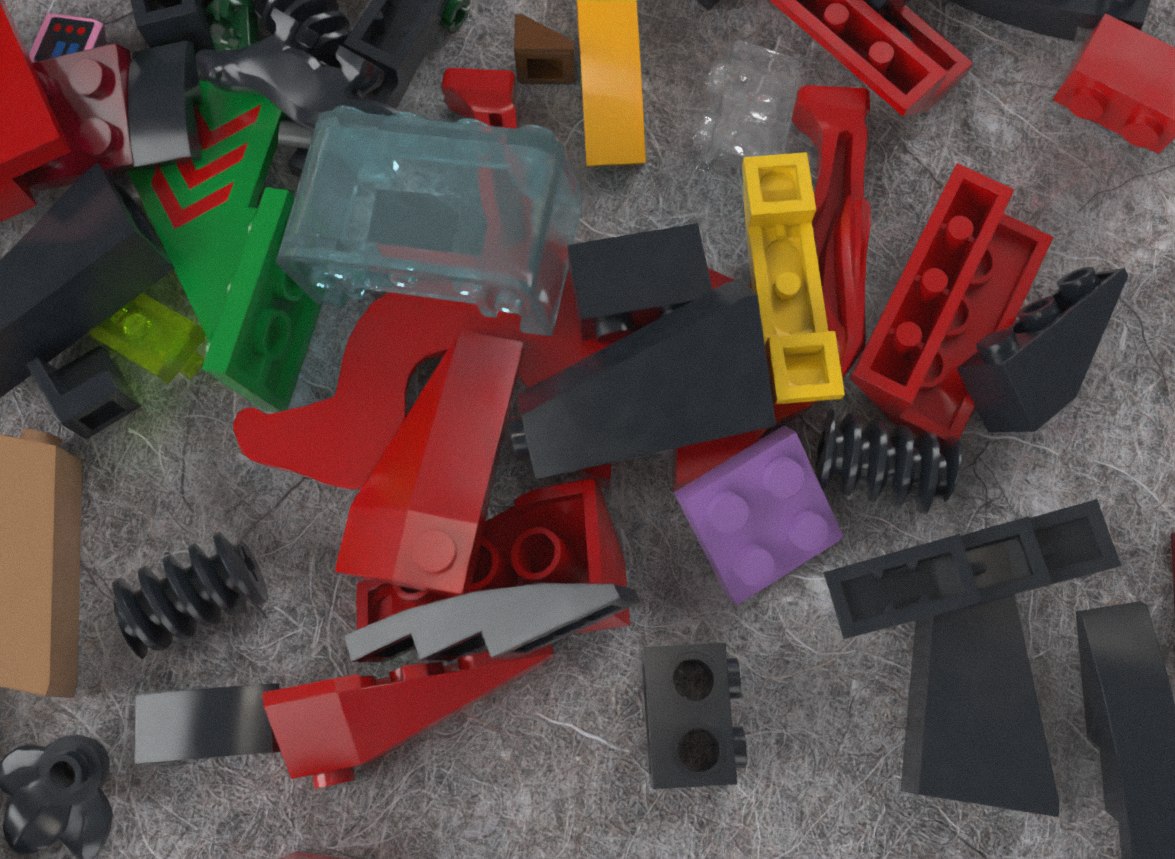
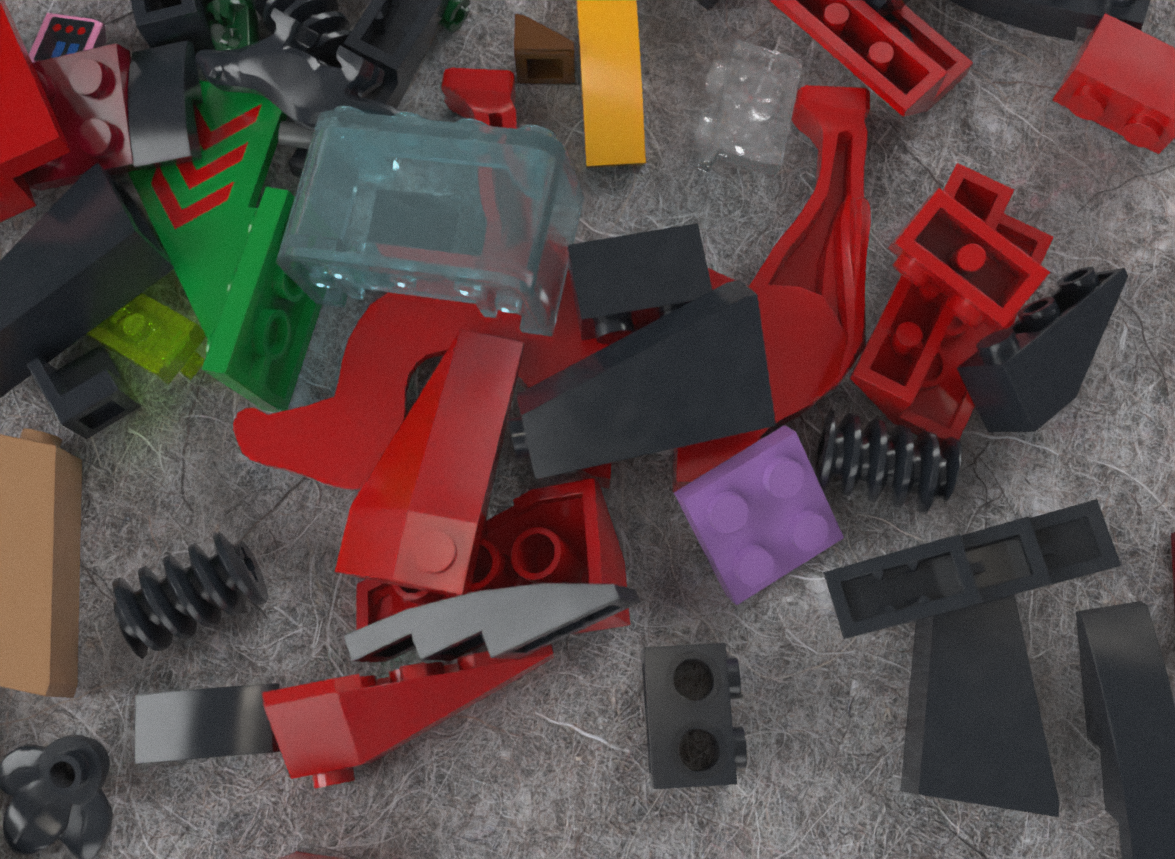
(787, 279): yellow slope -> none
(966, 261): none -> red brick

